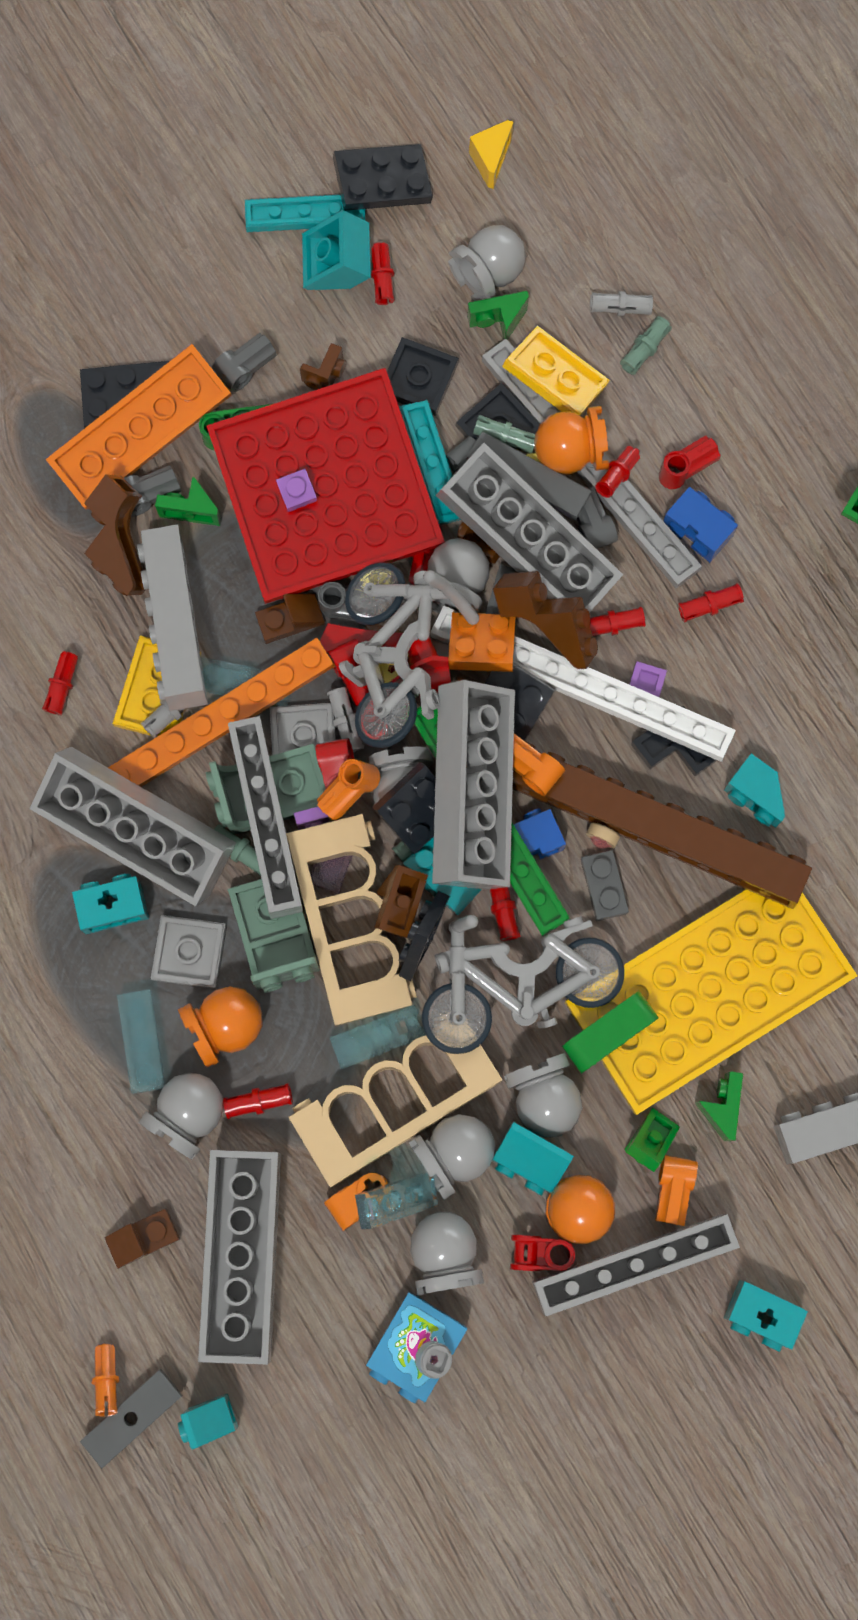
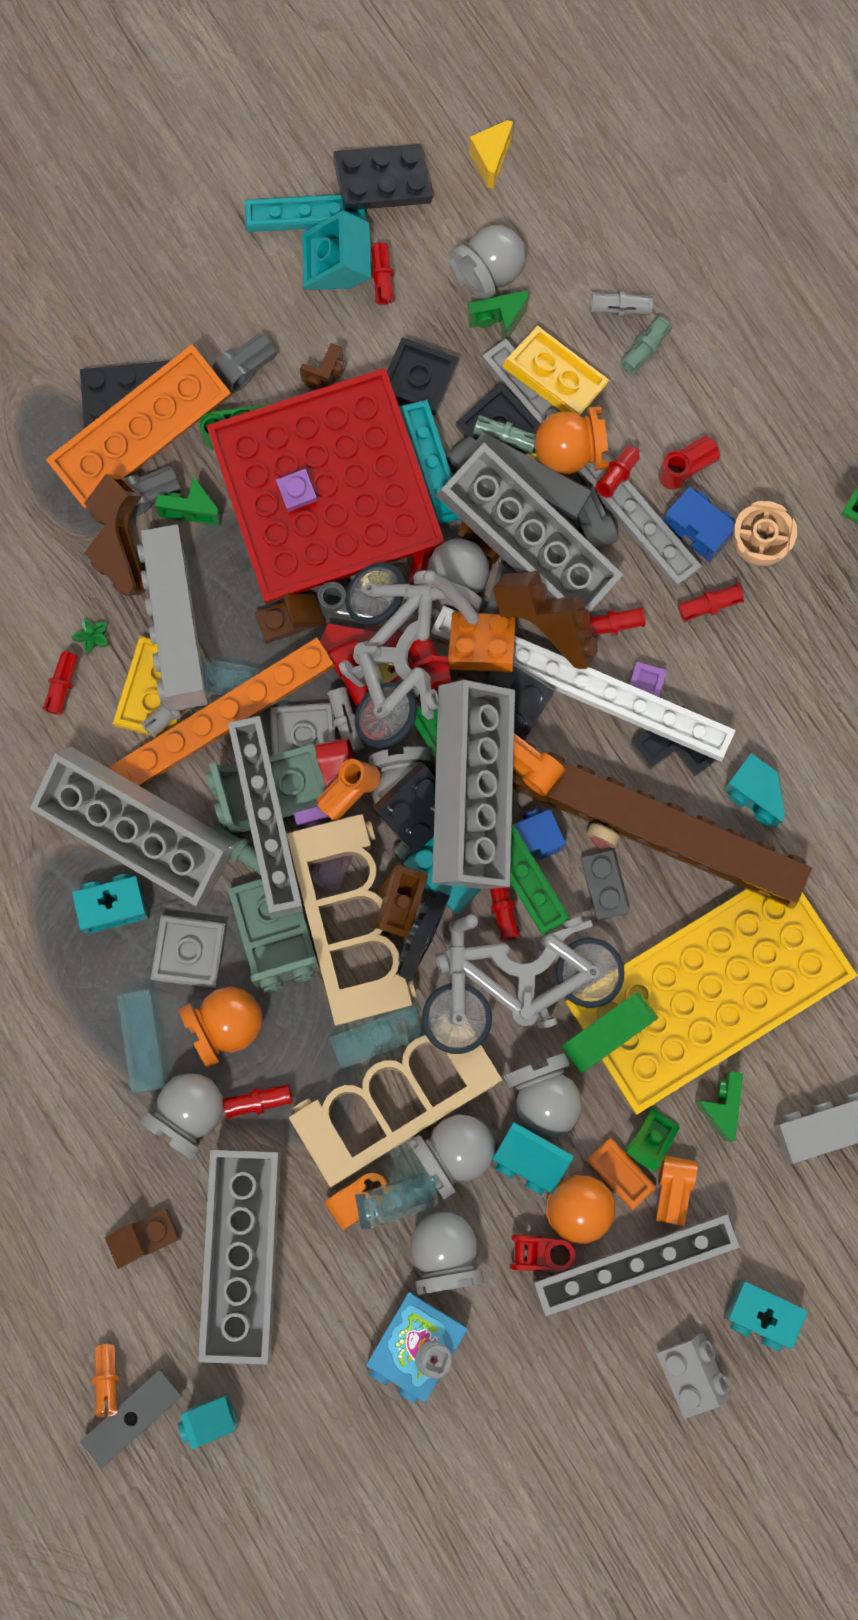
(92, 635): none -> green plant
(621, 1174): none -> orange tile
(694, 1376): none -> light grey bracket
(764, 533): none -> light nougat cylinder

